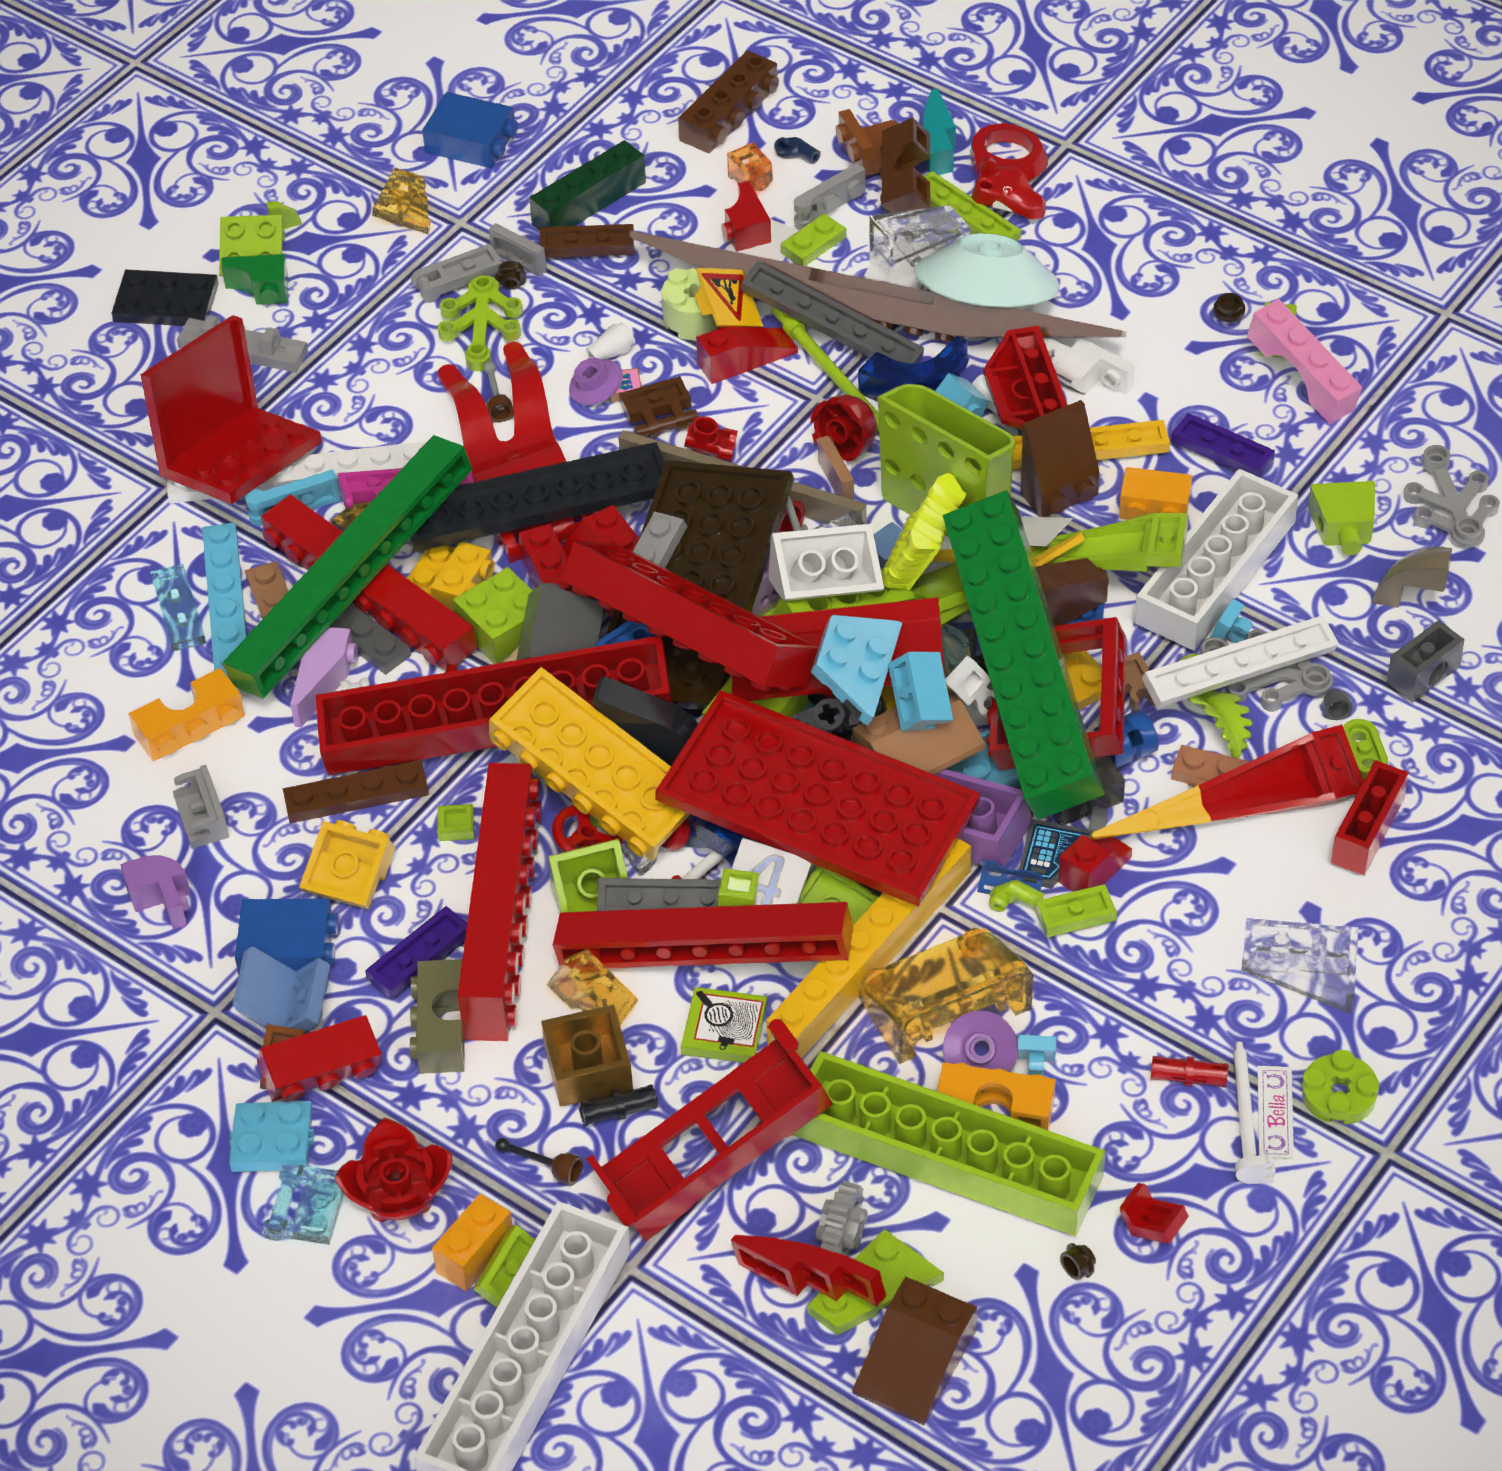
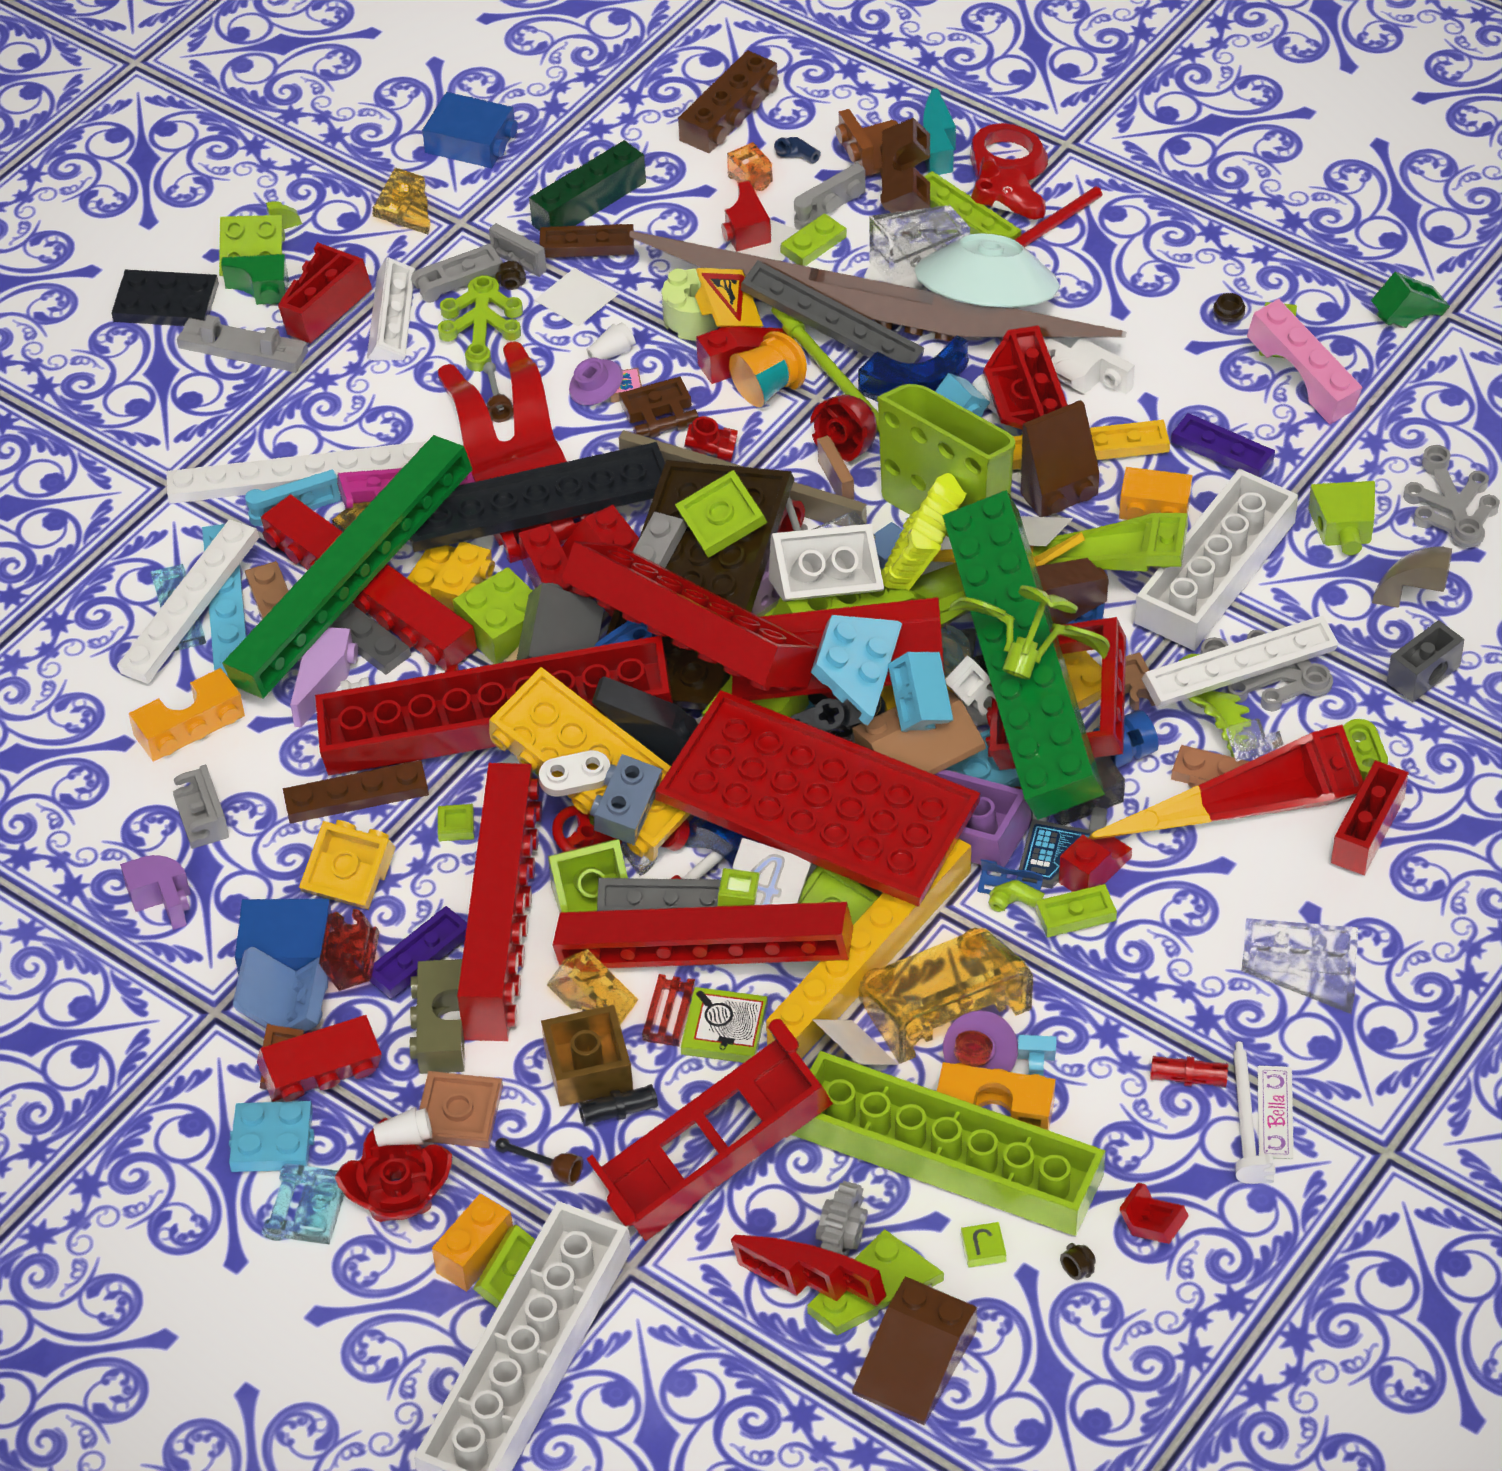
(188, 601): none -> white plate
(210, 420): red bracket -> none
(323, 293): none -> red wedge
(348, 950): none -> clear red hinge
(391, 311): none -> white slope
(404, 1129): none -> white cone
(461, 1108): none -> nougat tile
(575, 775): none -> white plate
(576, 297): none -> white sticker
(626, 799): none -> sand blue brick
(674, 986): none -> clear red tile
(721, 513): none -> lime plate
(768, 368): none -> light orange hat
(855, 1042): none -> white sticker
(973, 1048): none -> clear red tile
(983, 1244): none -> lime tile
(1023, 653): none -> lime plant
(1059, 216): none -> red bar
(1231, 624): medium azure tile -> none
(1250, 741): none -> clear bracket
(1340, 1069): lime plate -> none
(1341, 705): dark grey hinge -> none
(1407, 299): none -> green arch

